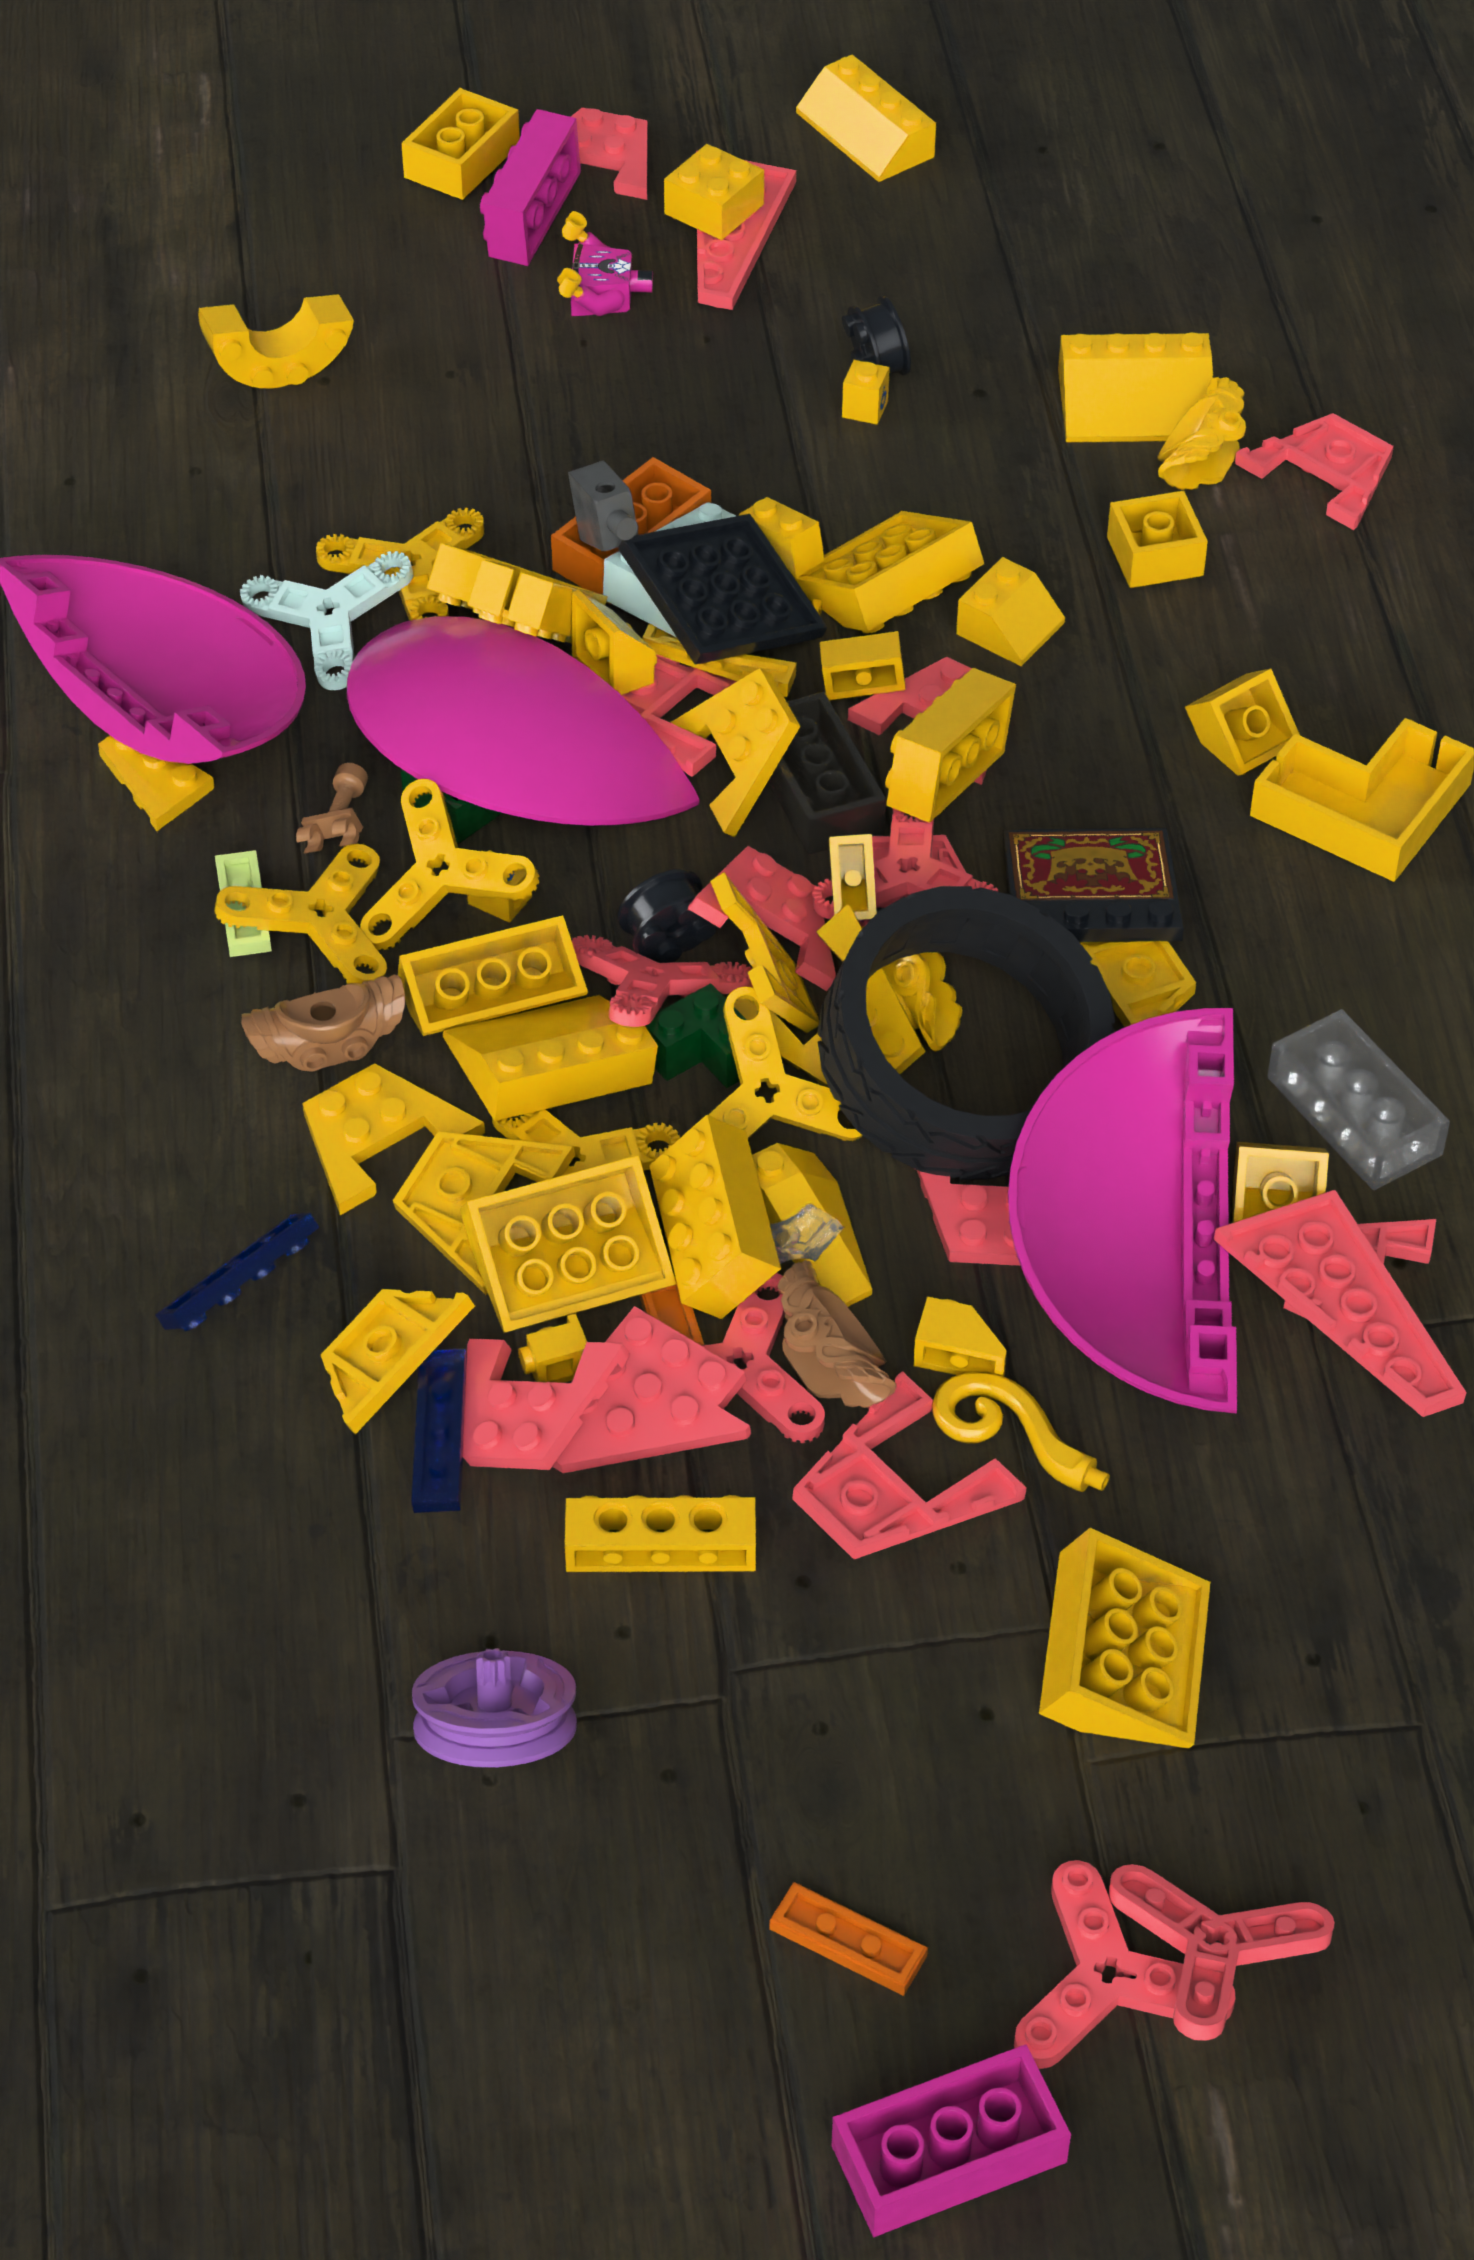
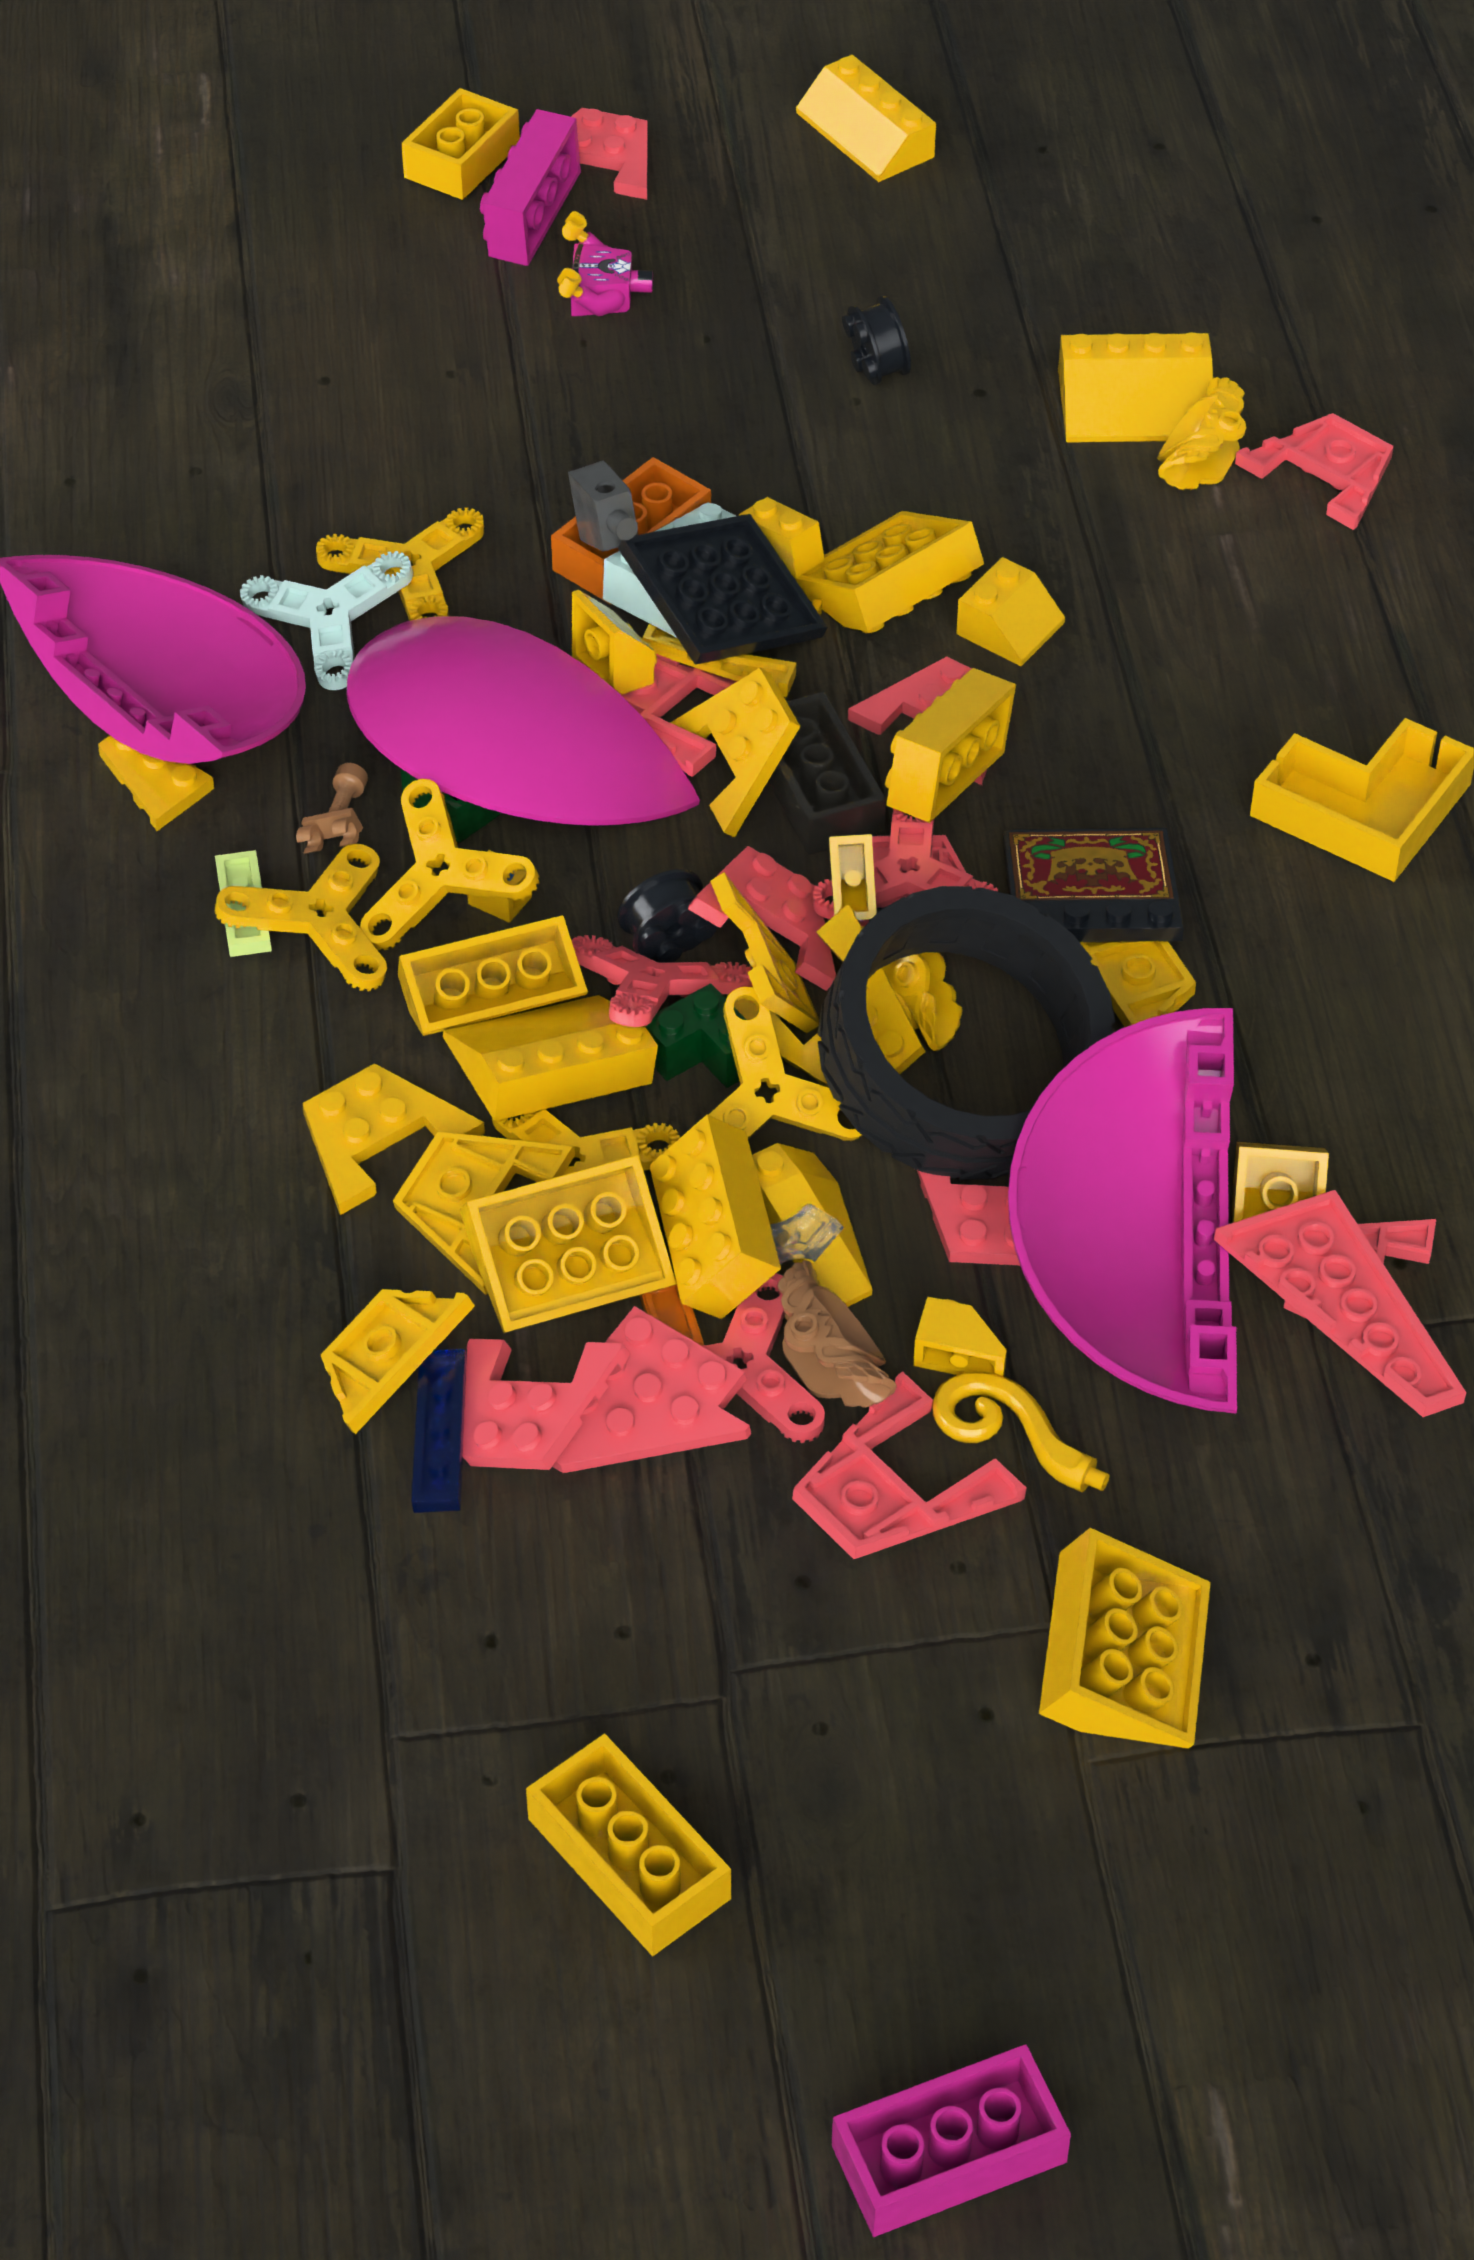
(224, 1283): clear blue plate -> none
(282, 354): yellow brick -> none
(327, 1024): medium nougat piece -> none
(494, 1708): medium lavender wheel -> none
(505, 593): yellow piece -> none
(554, 1352): yellow brick -> none
(629, 1844): none -> yellow brick
(643, 1549): yellow brick -> none
(714, 191): yellow brick -> none
(727, 263): coral wing -> none
(848, 1938): orange tile -> none
(862, 665): yellow brick -> none
(865, 392): yellow brick -> none
(1082, 1996): coral piece -> none
(1157, 539): yellow brick -> none
(1208, 1968): coral piece -> none
(1243, 721): yellow slope -> none
(1358, 1099): clear brick -> none

